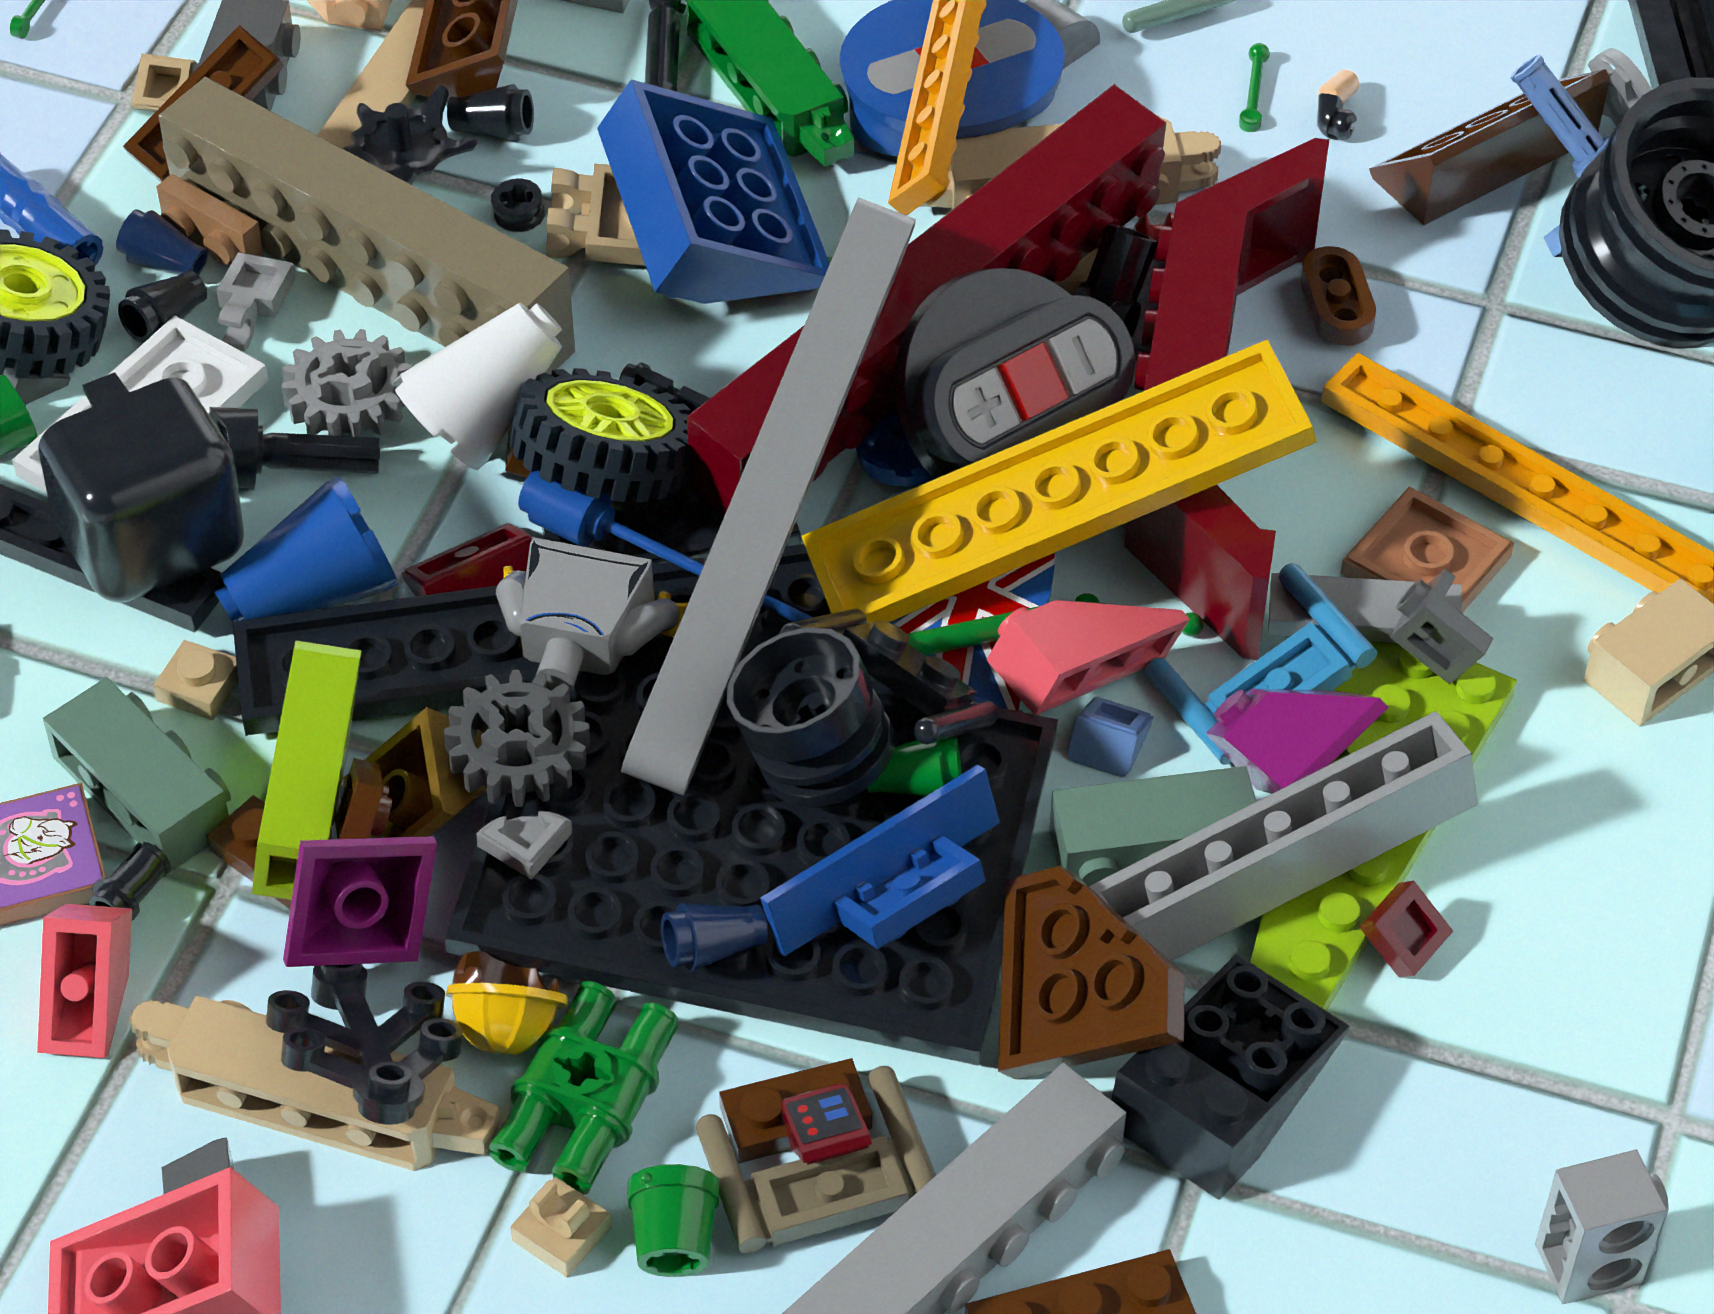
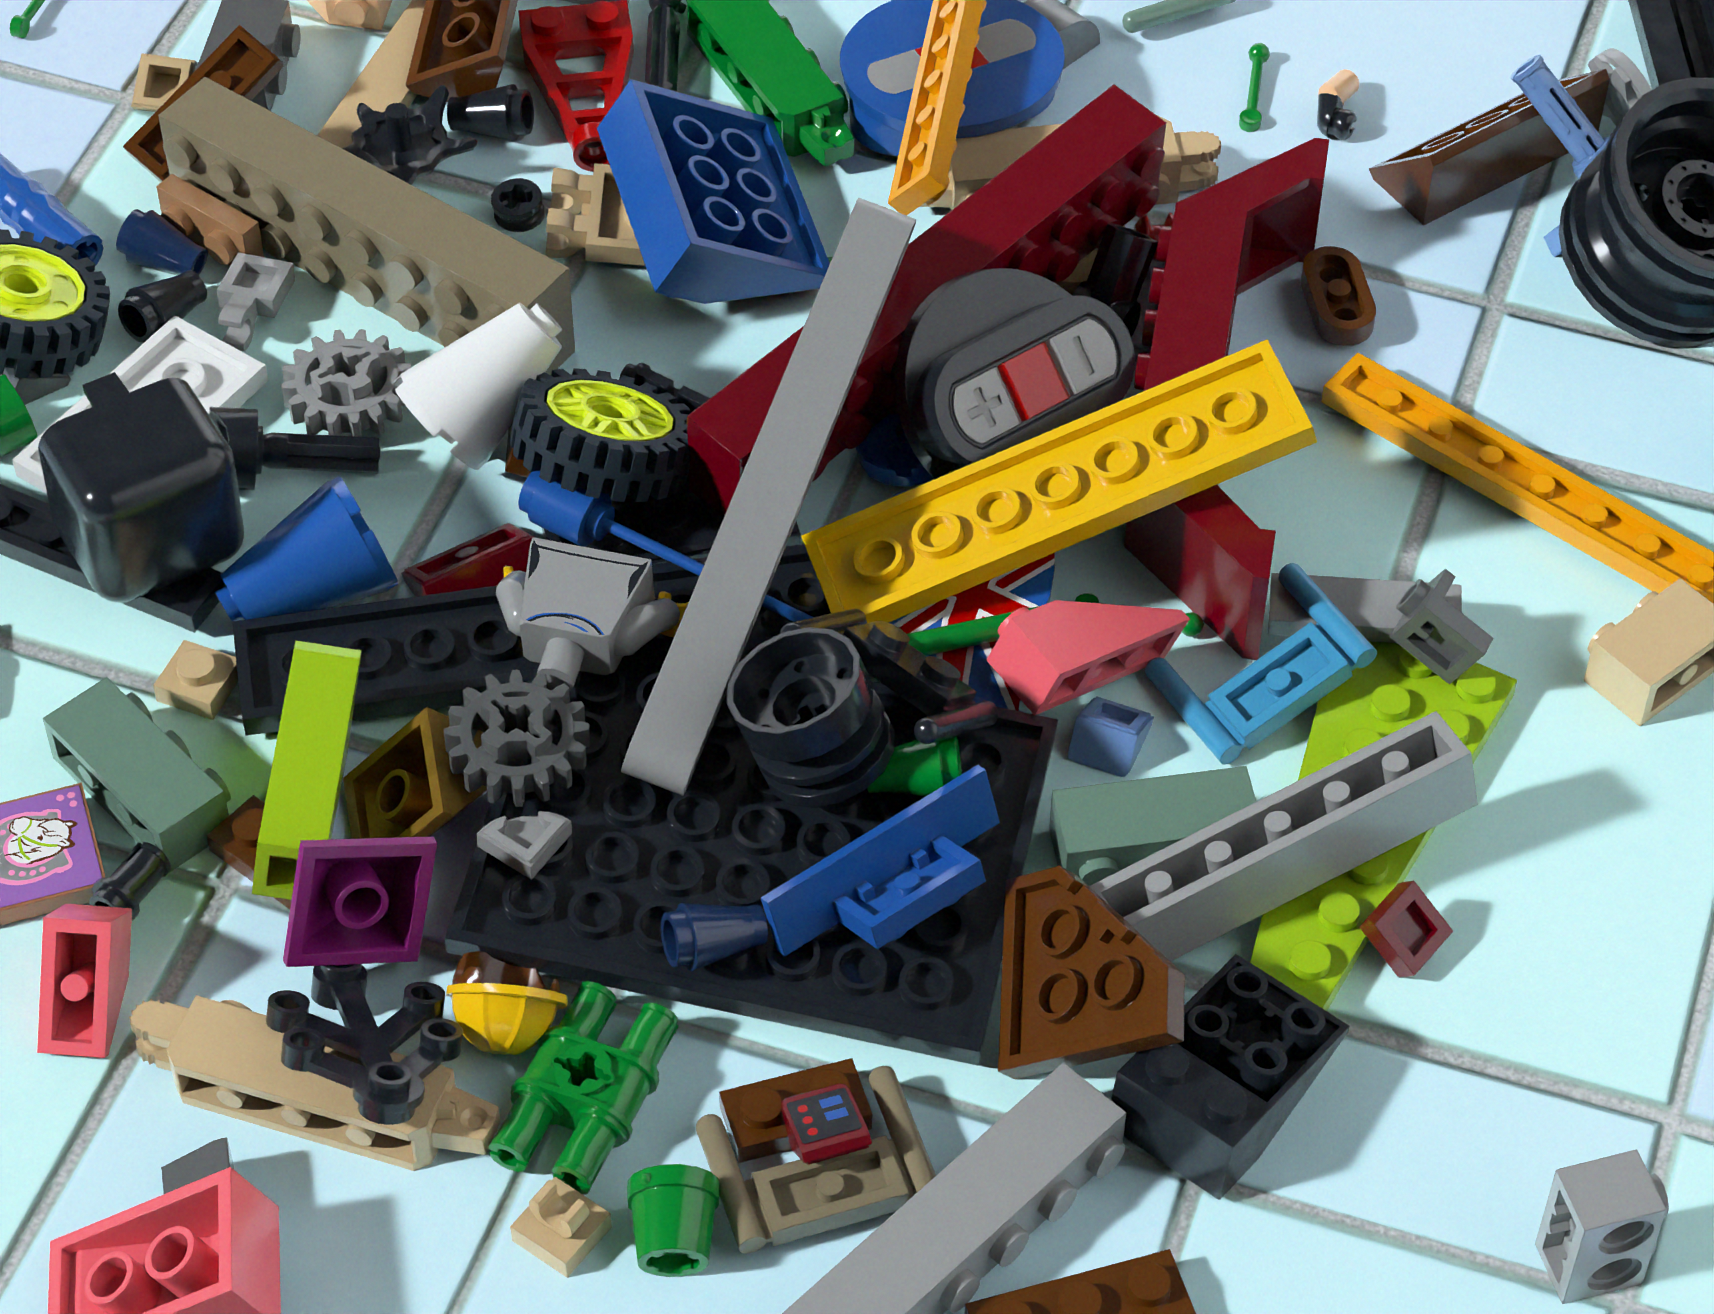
(364, 803): reddish brown plate -> none
(575, 33): none -> red plate
(1290, 731): magenta slope -> none
(1421, 540): nougat tile -> none

